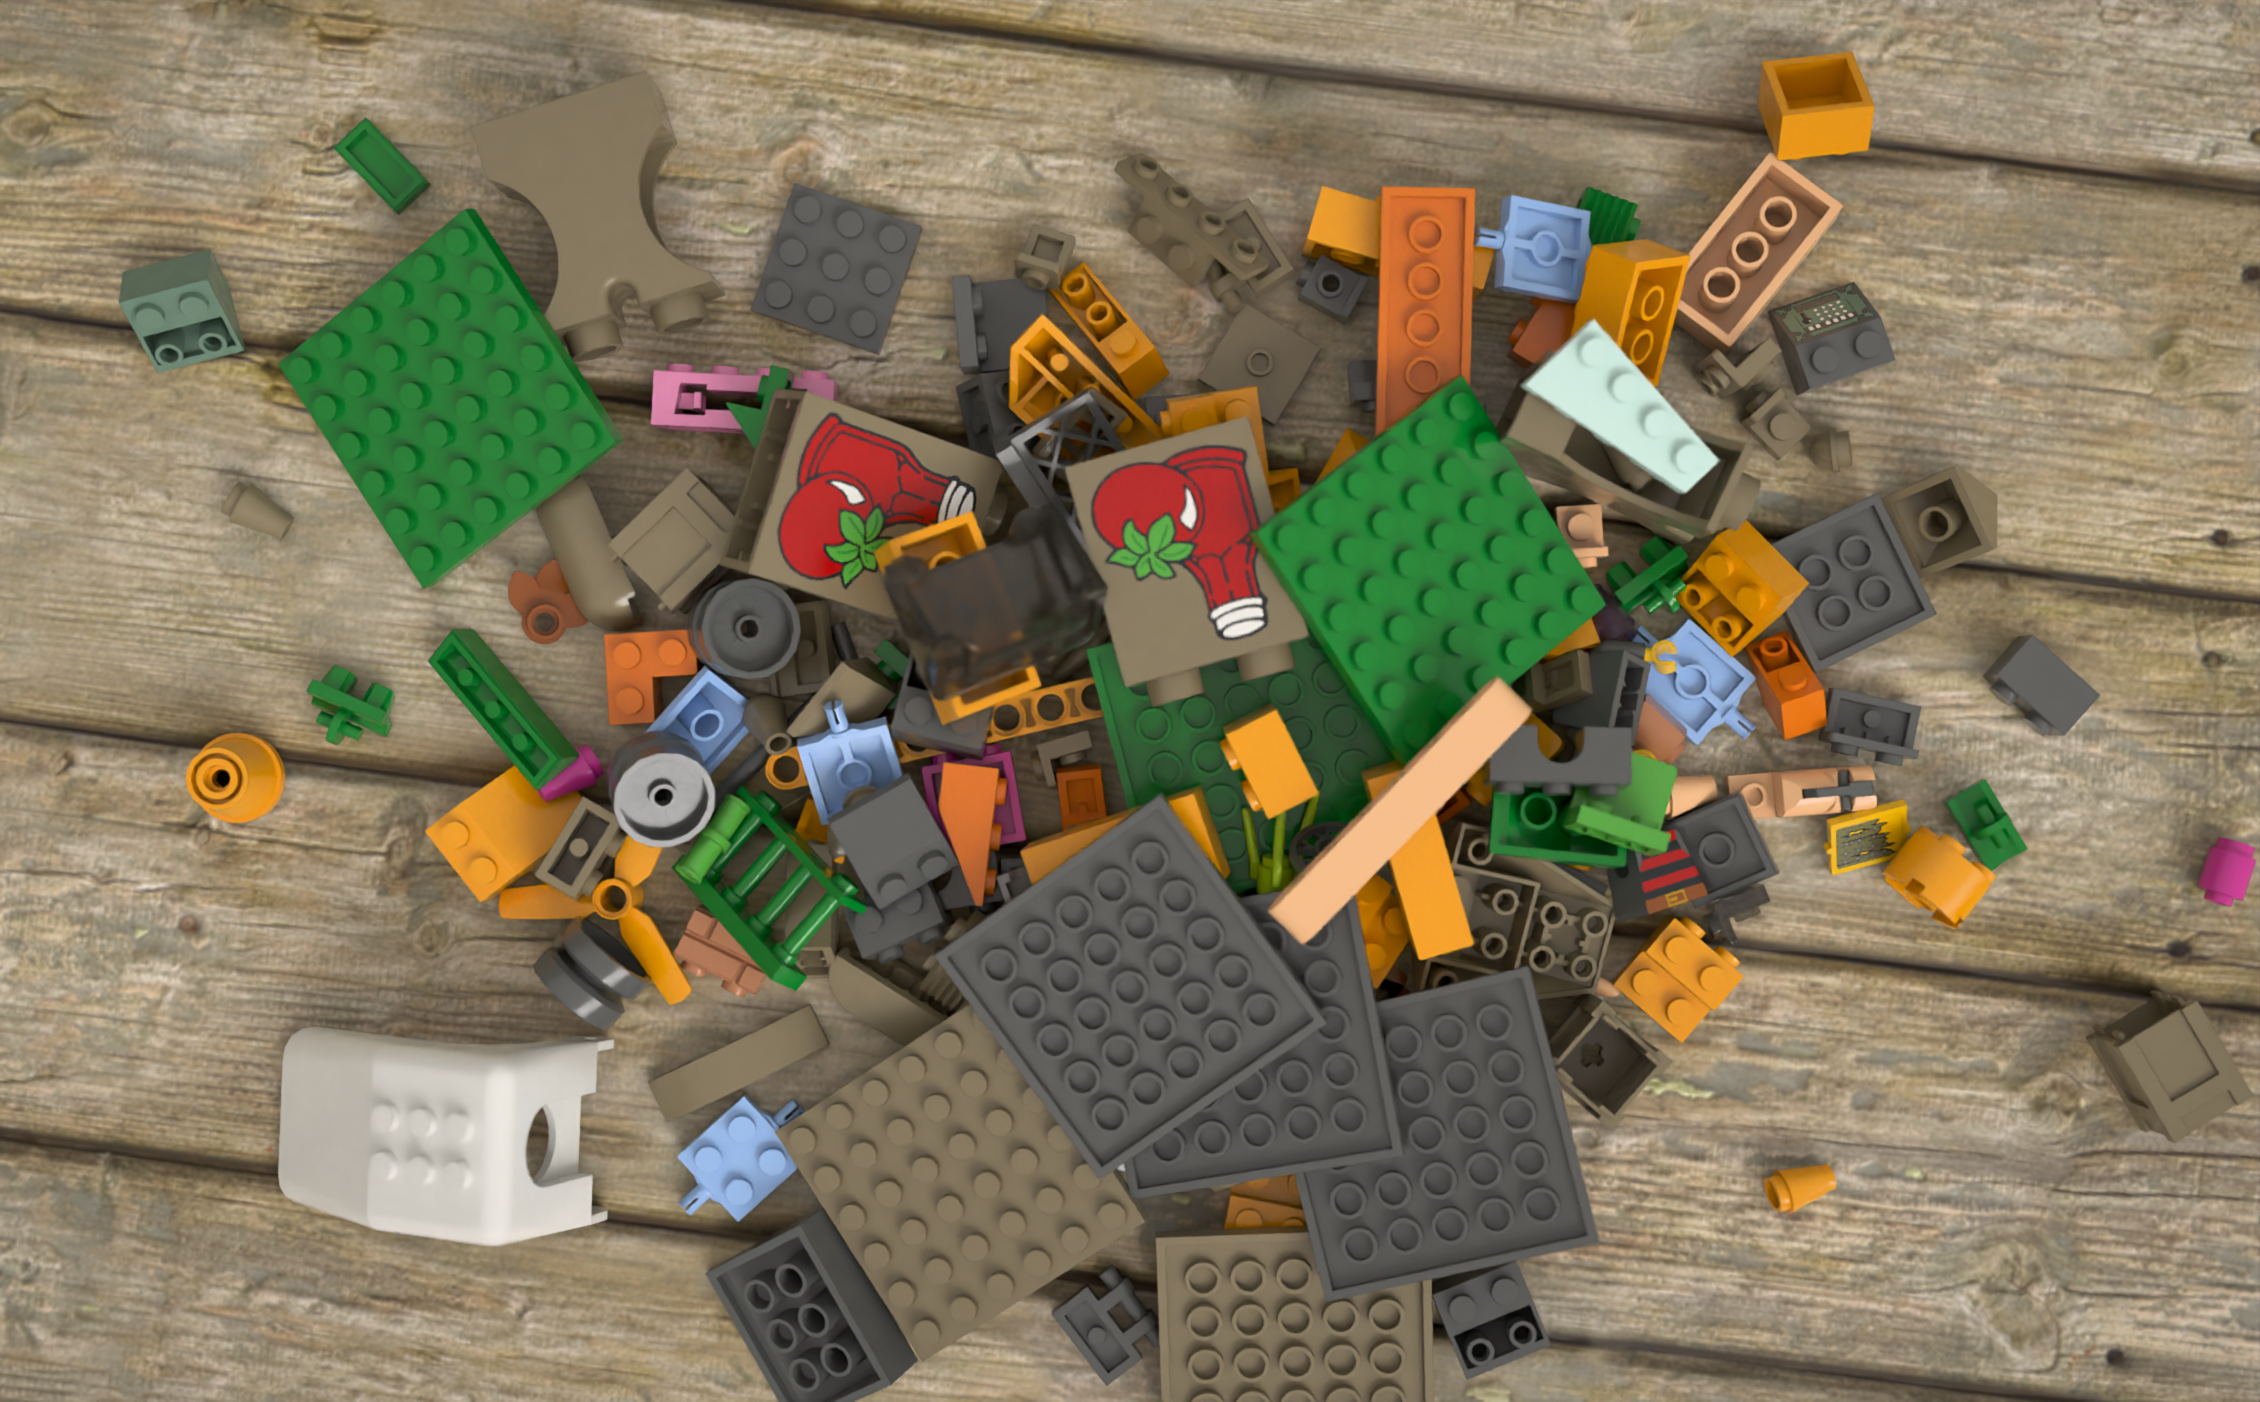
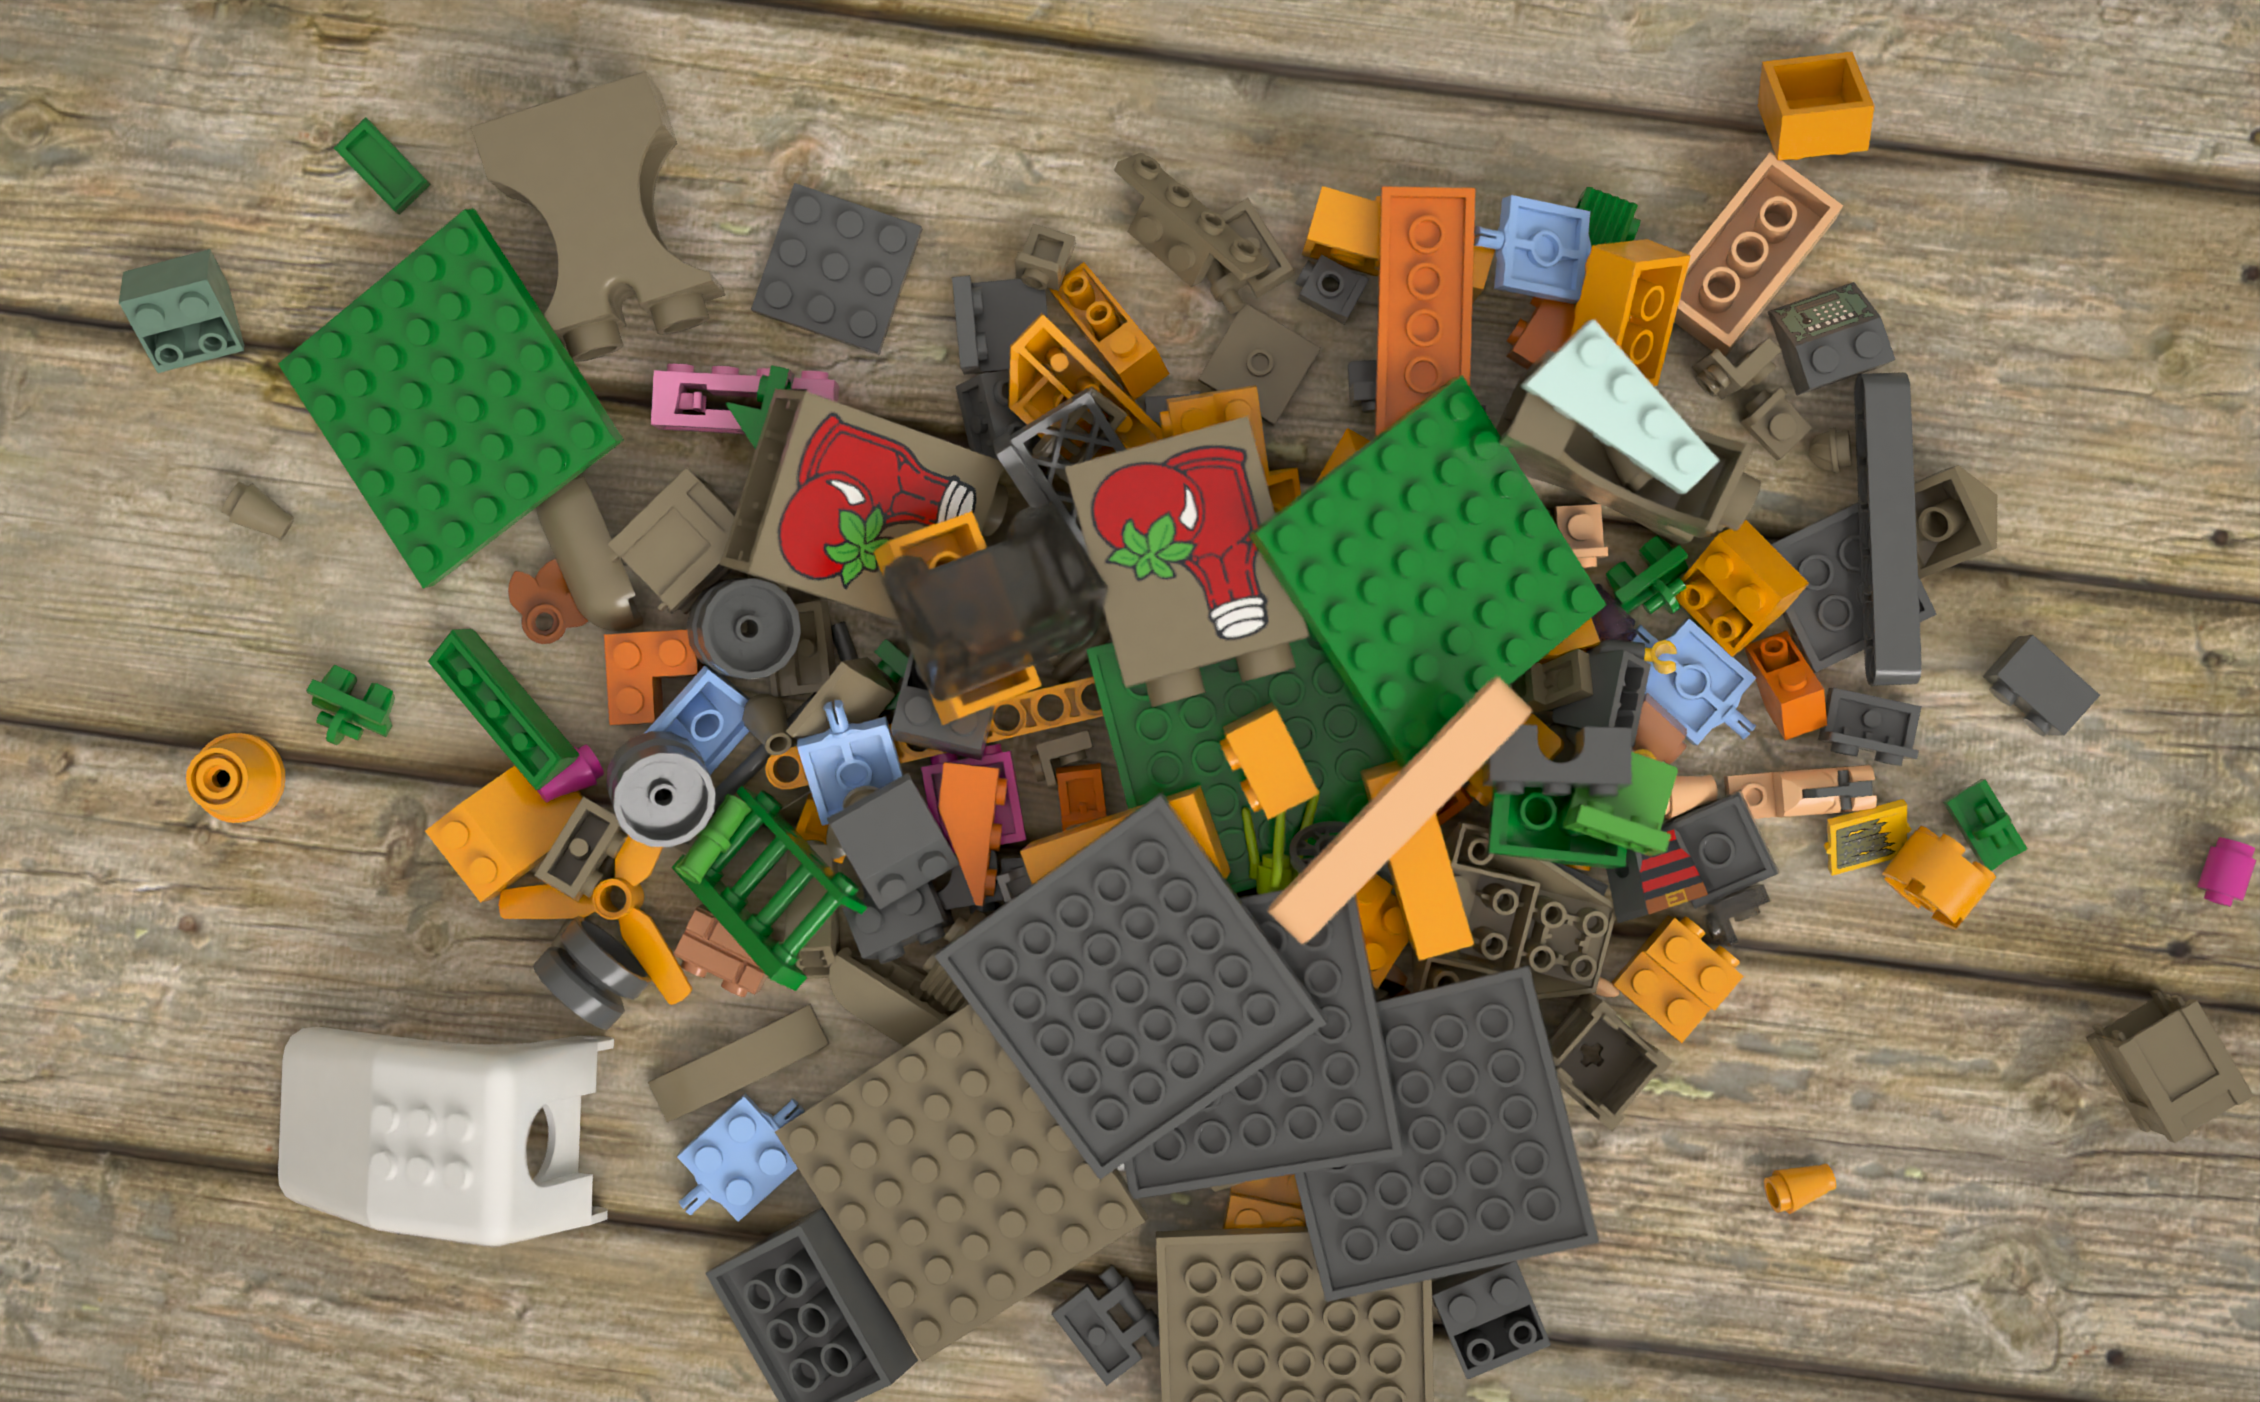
(1887, 529): none -> dark grey beam

